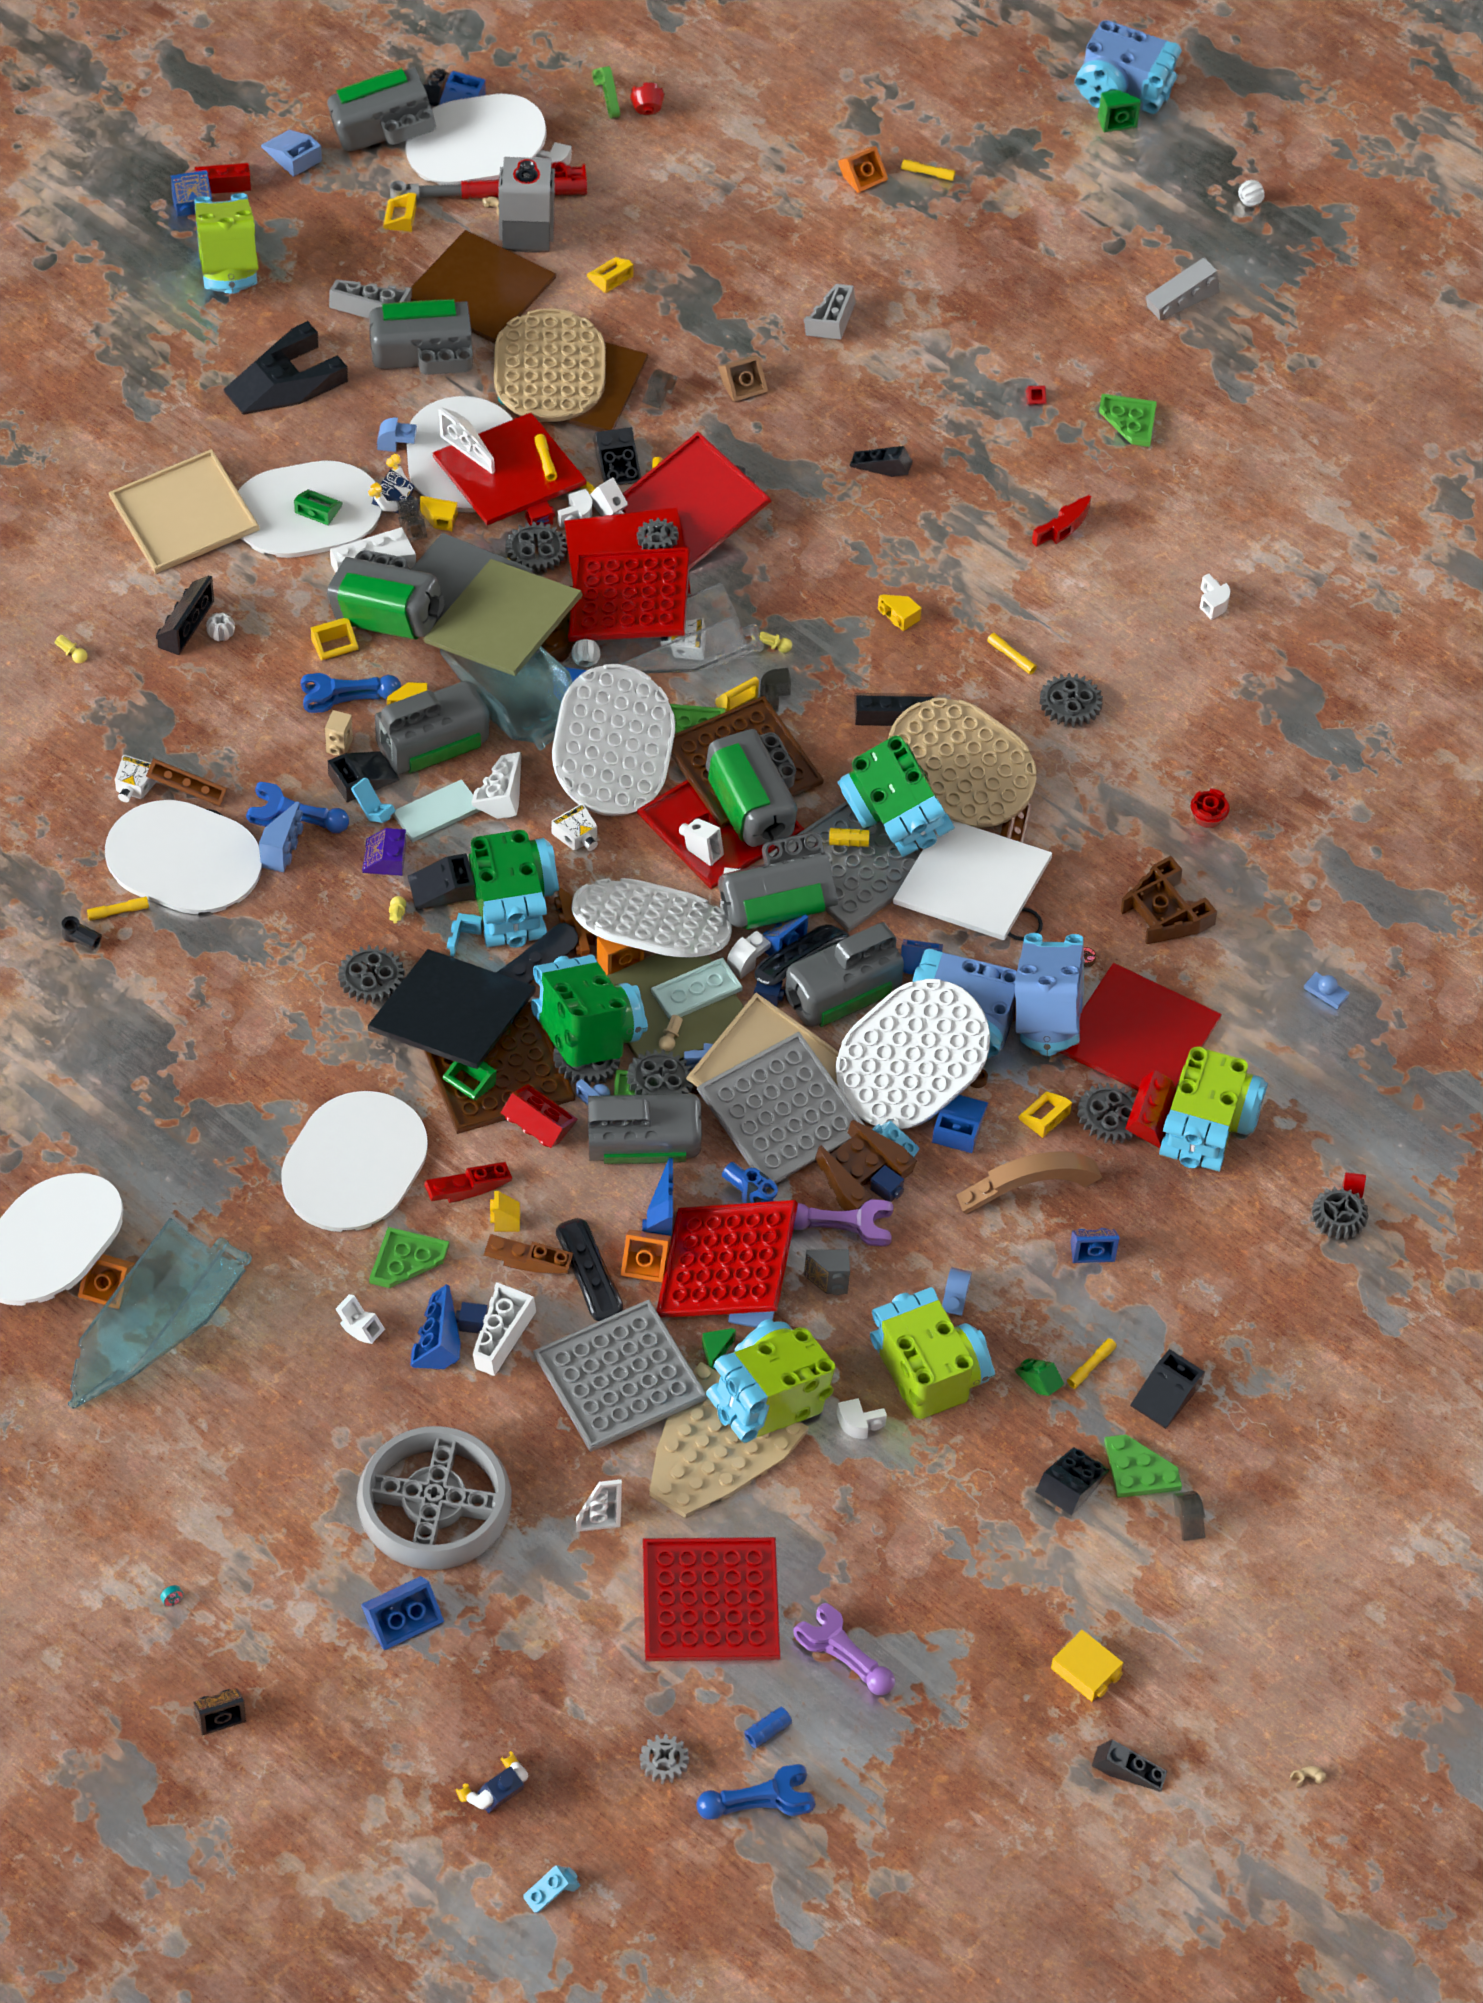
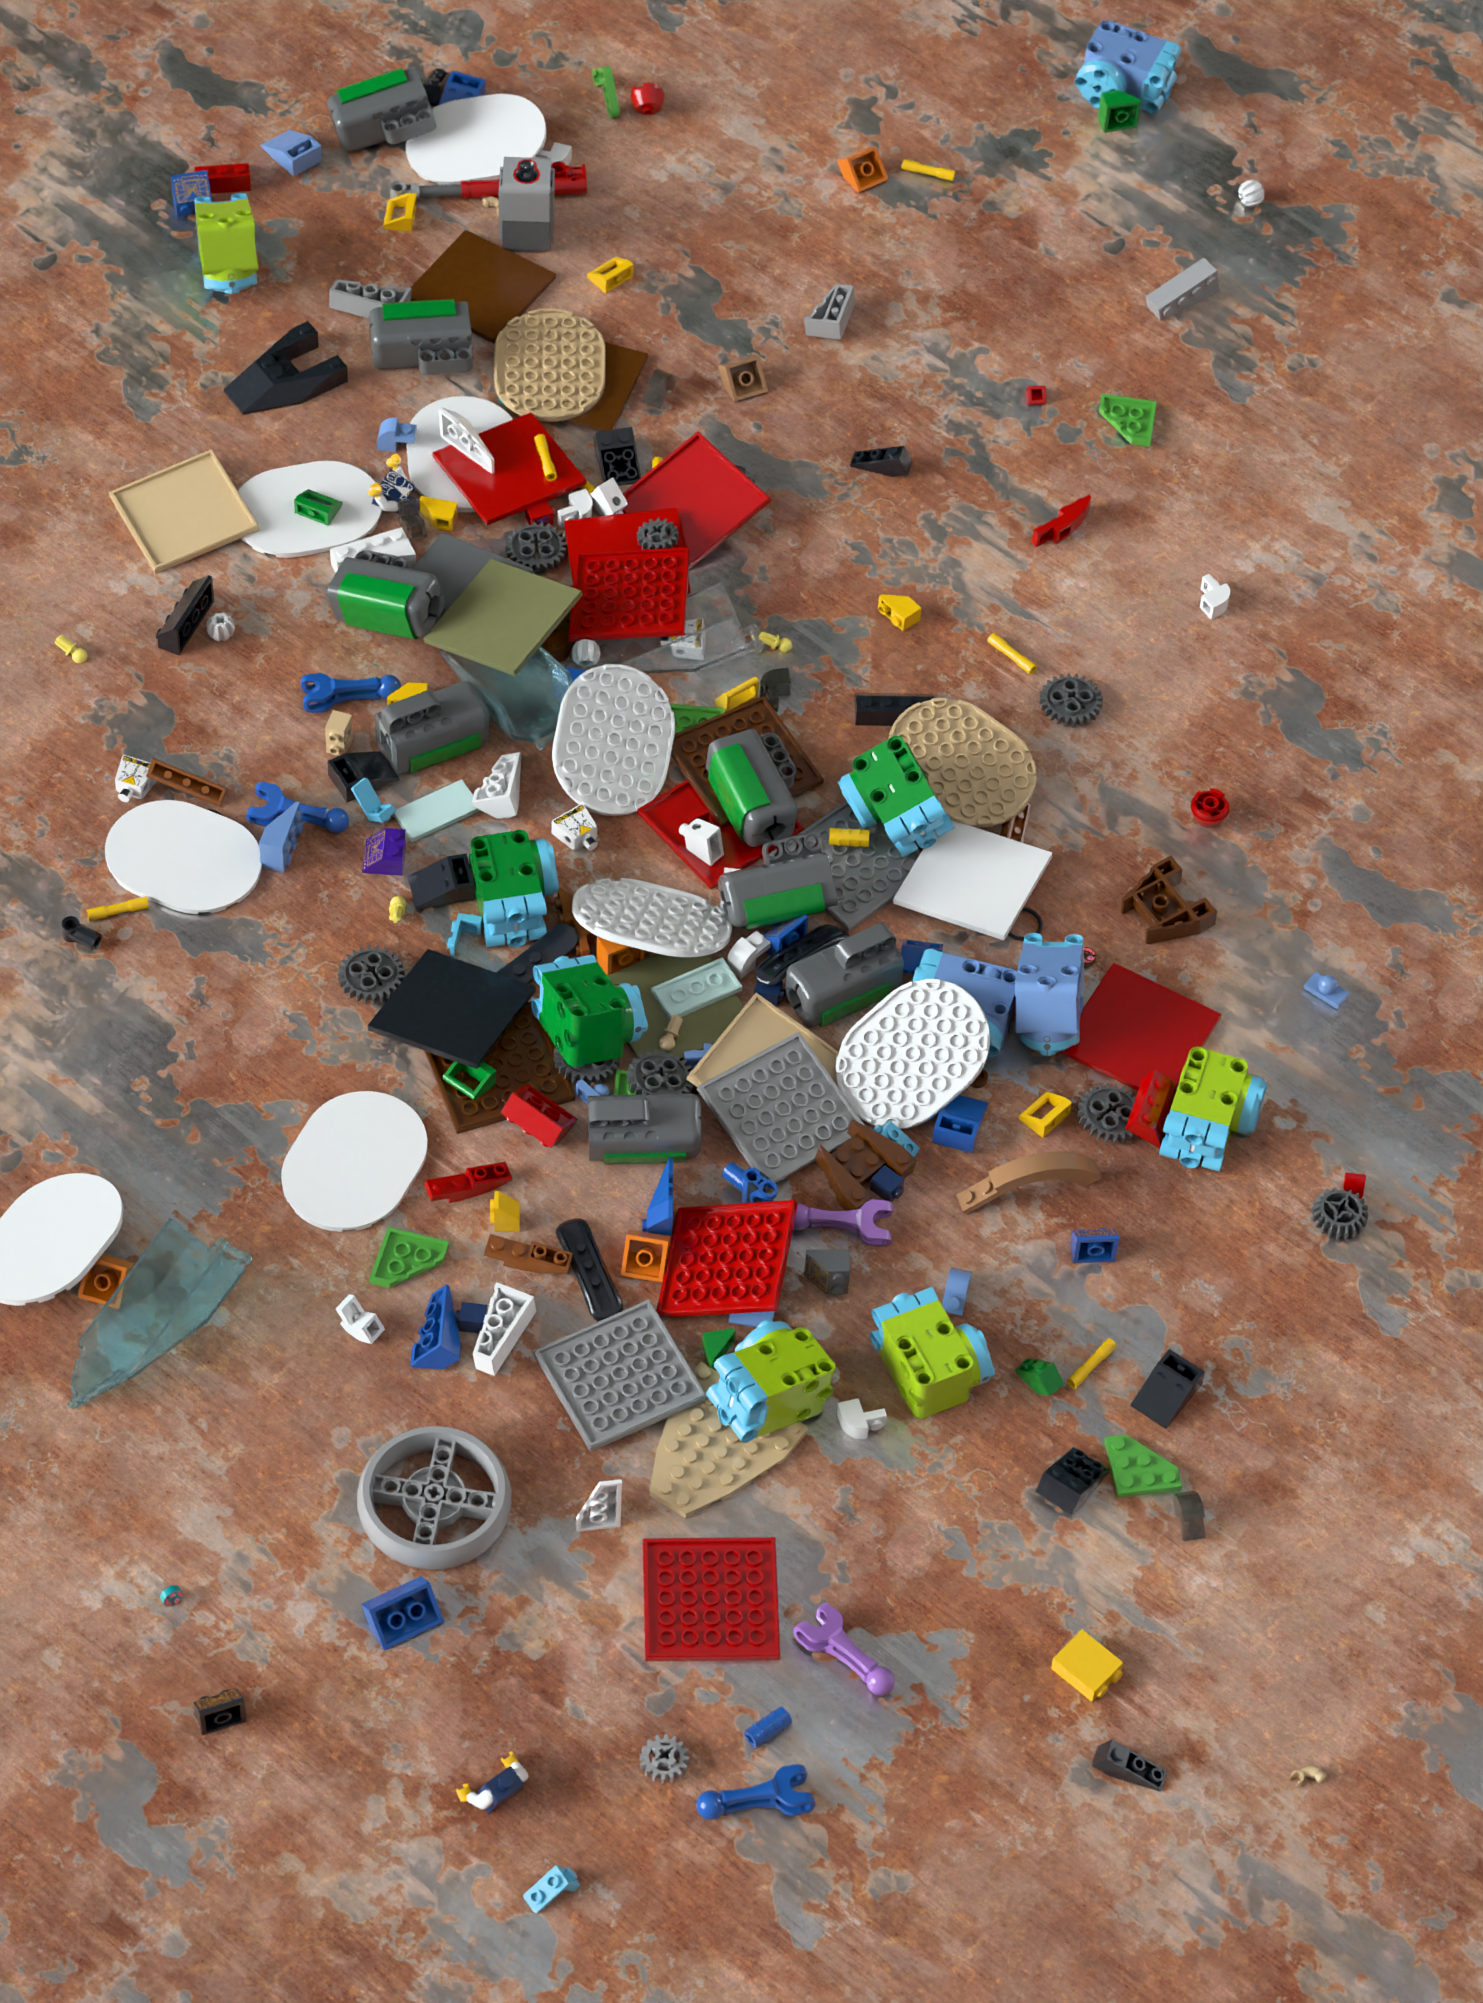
(331, 631): yellow tile -> none

